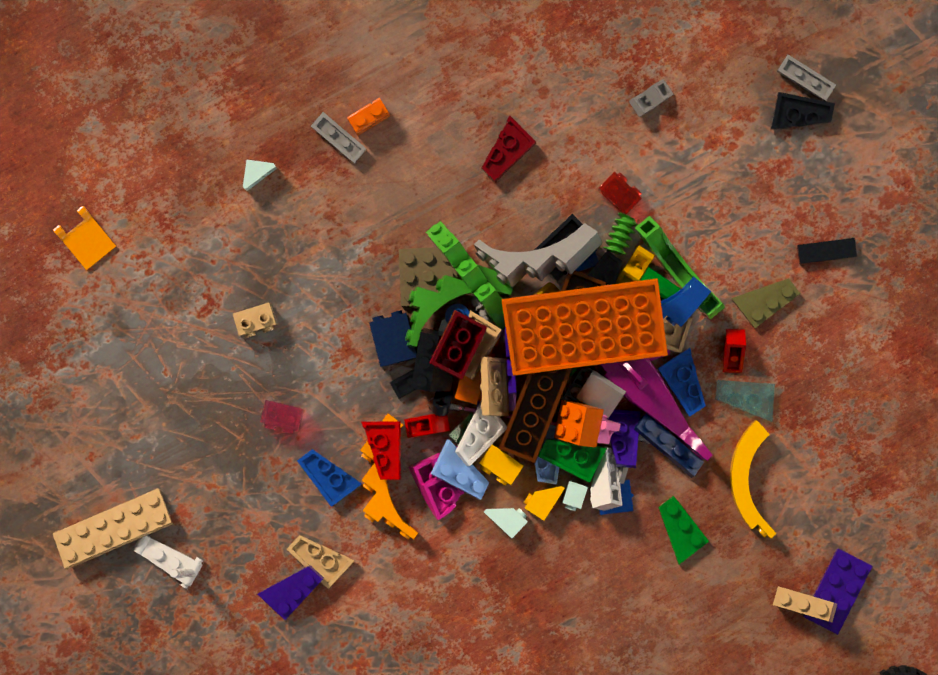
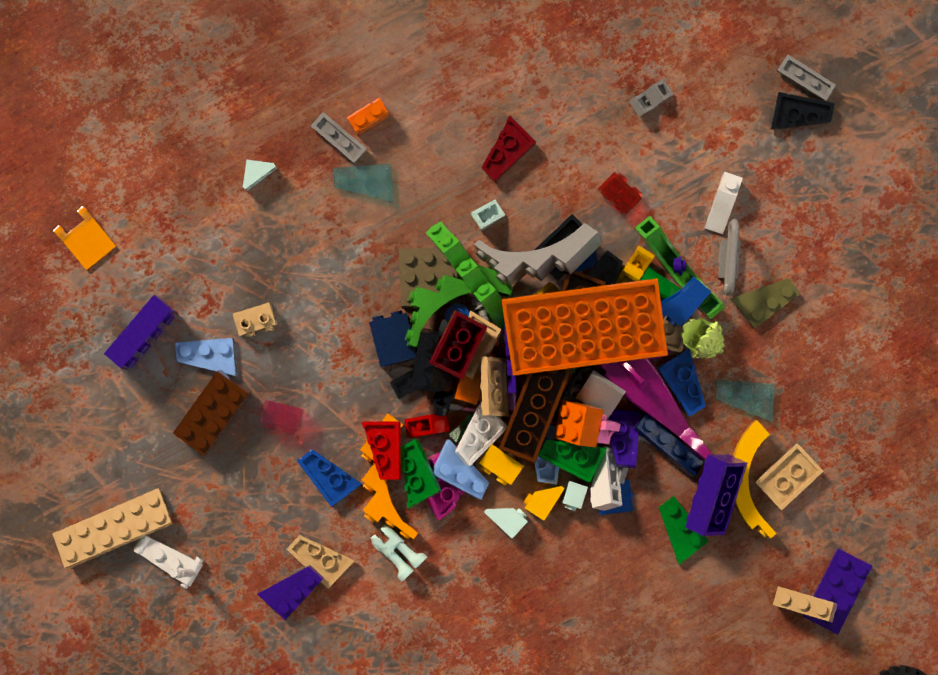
(140, 332): none -> dark purple brick
(208, 354): none -> light blue wing
(212, 412): none -> reddish brown brick
(365, 180): none -> clear light blue wing
(388, 550): none -> light aqua piece
(419, 477): none -> green wing
(487, 215): none -> light aqua slope
(621, 234): bright green piece -> none
(679, 265): none -> dark purple plate
(702, 338): none -> yellowish green head
(716, 495): none -> dark purple brick
(723, 202): none -> white slope
(729, 258): none -> light grey bar
(734, 350): red slope -> none
(789, 476): none -> tan plate
(826, 250): black tile -> none

